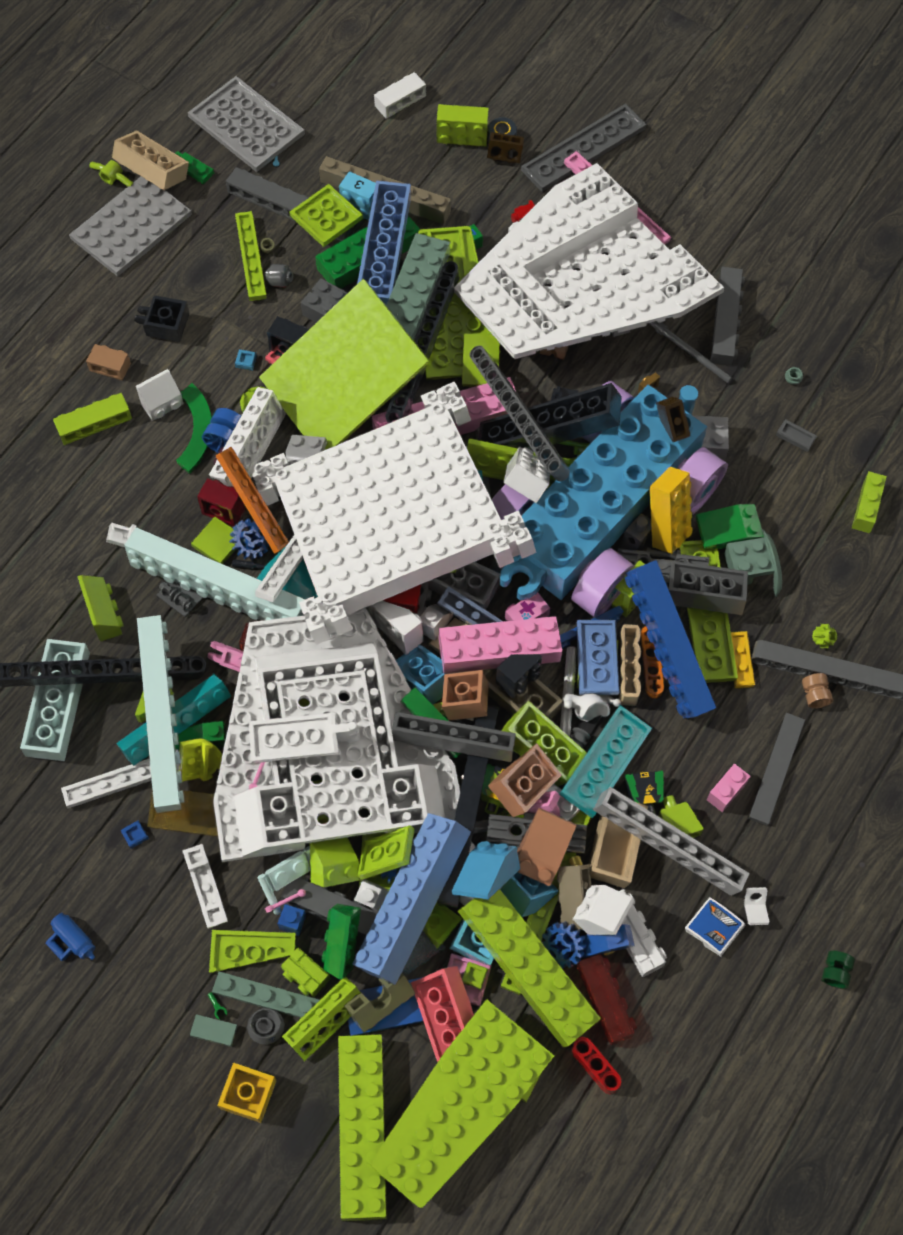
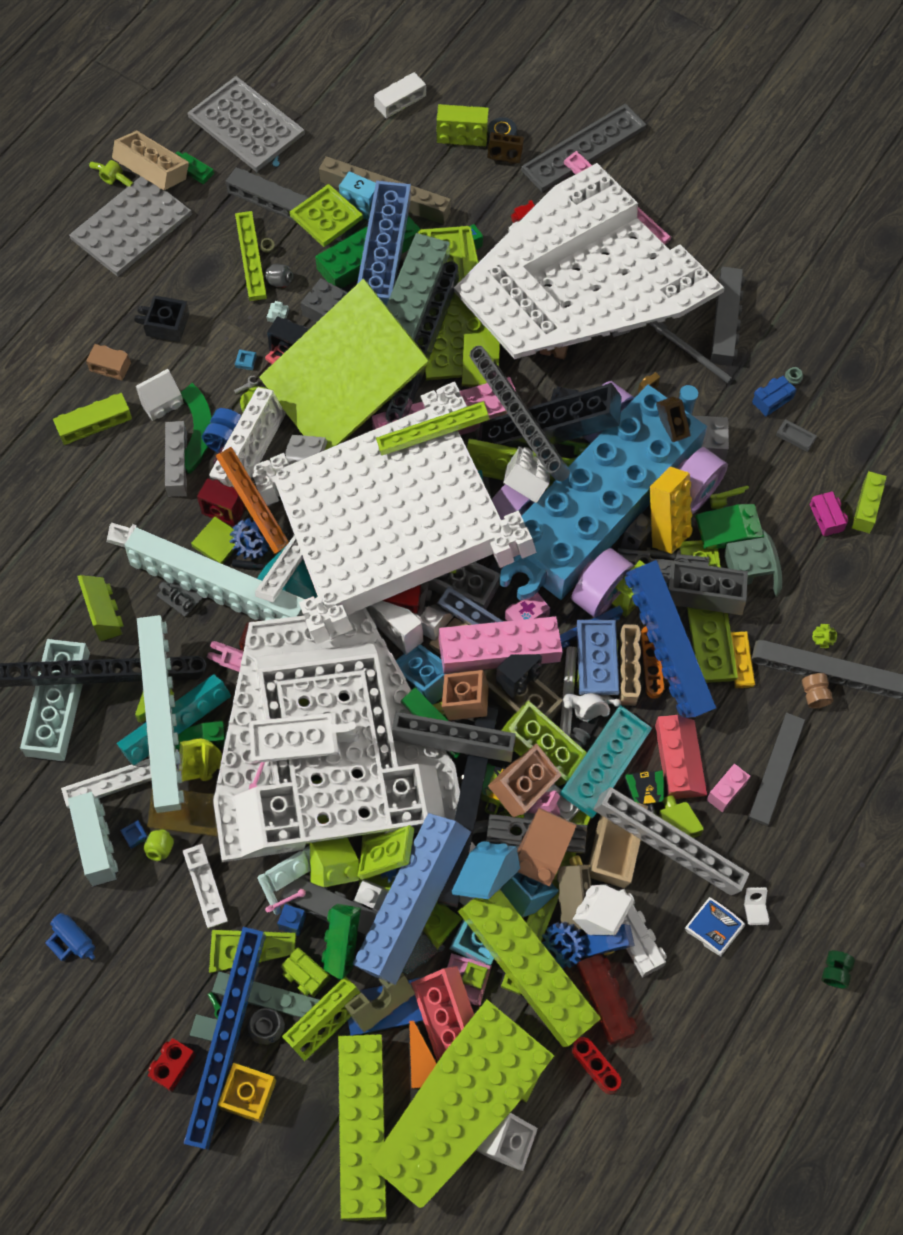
(93, 838): none -> light aqua brick
(158, 845): none -> lime head
(175, 458): none -> light grey arch
(176, 1067): none -> red brick
(225, 1038): none -> blue brick
(250, 384): none -> light grey hand
(277, 309): none -> light aqua tile
(421, 1058): none -> orange slope
(432, 428): none -> lime plate
(510, 1142): none -> white slope
(680, 757): none -> coral slope
(717, 501): none -> lime plant
(774, 395): none -> blue brick
(828, 513): none -> dark pink brick

